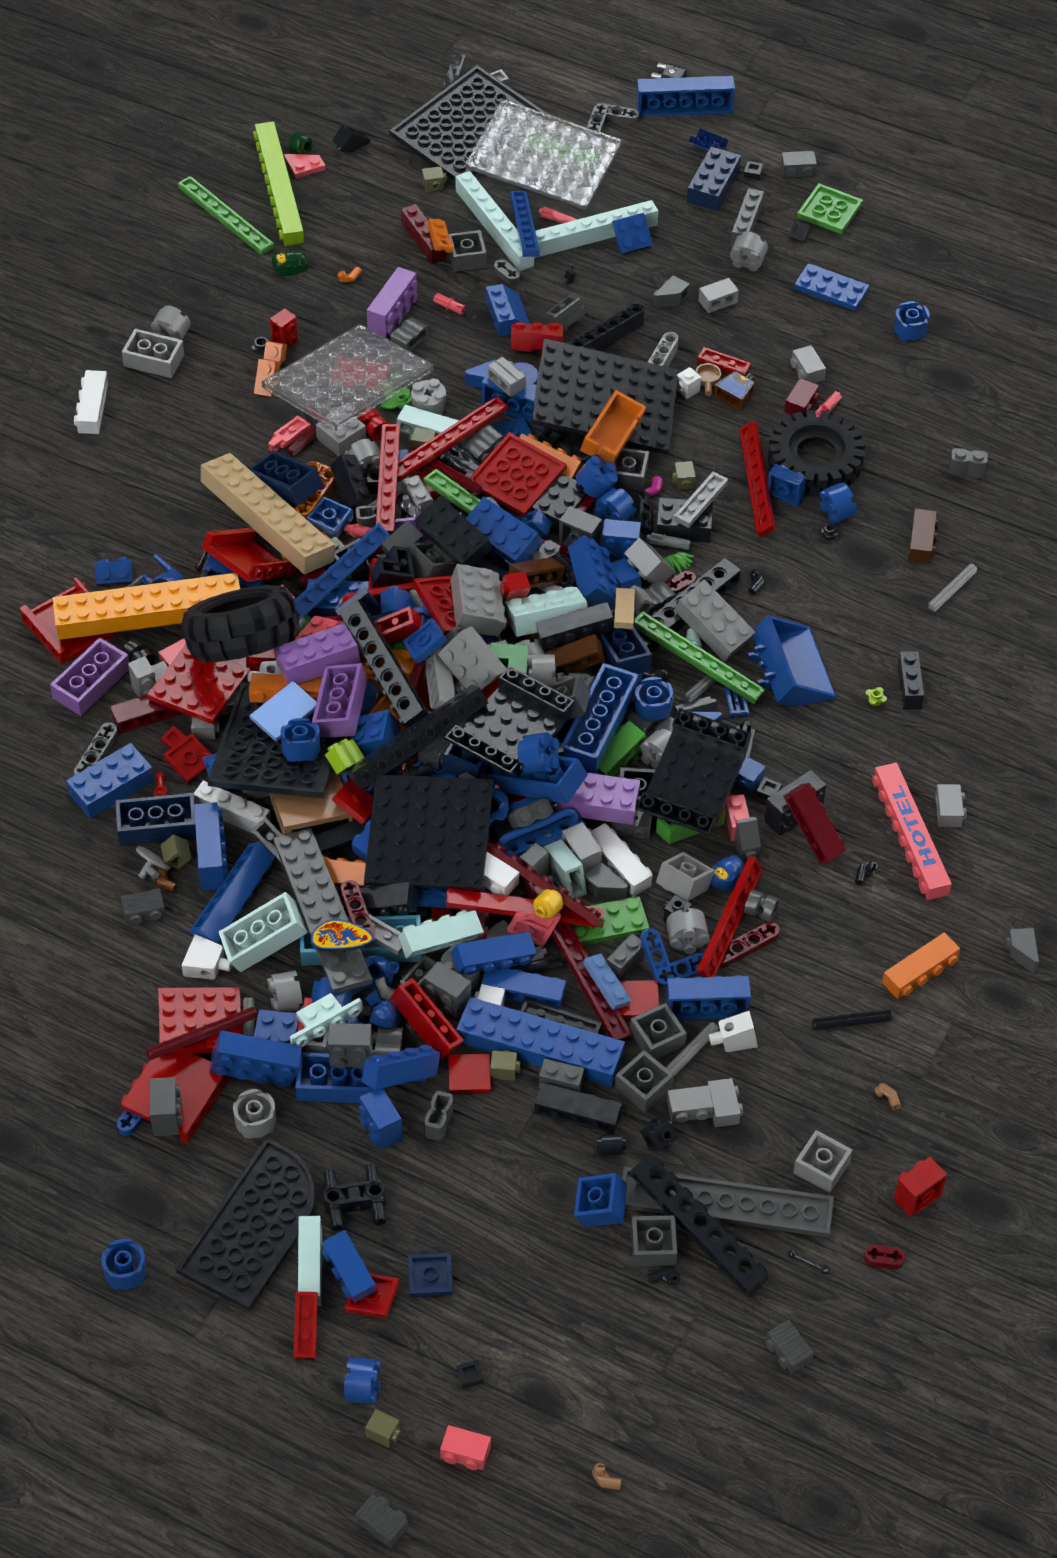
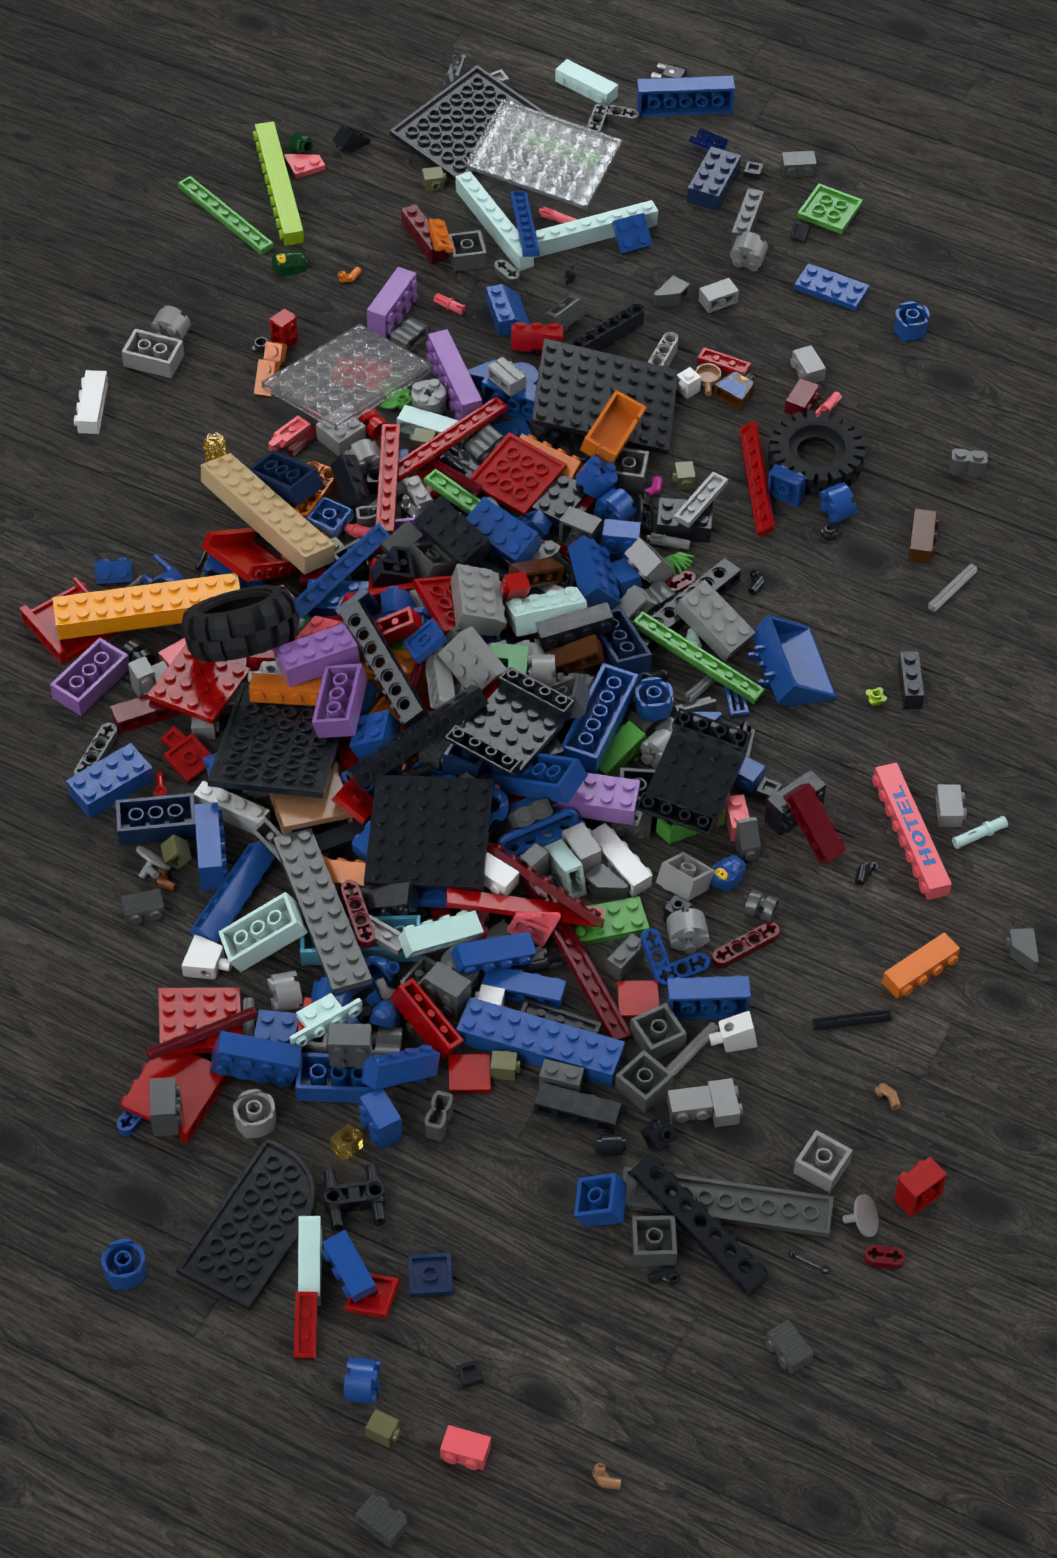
(214, 446): none -> clear yellow piece
(286, 705): light blue tile -> none
(300, 740): blue brick -> none
(340, 936): shield -> none
(343, 755): lime brick -> none
(346, 1149): none -> clear yellow brick
(452, 374): none -> medium lavender brick
(538, 753): blue brick -> none
(548, 904): yellow head -> none
(586, 82): none -> light aqua brick
(607, 981): medium blue plate -> none
(624, 608): tan slope -> none
(730, 919): red plate -> none
(864, 1215): none -> light grey shield
(986, 829): none -> light aqua pin

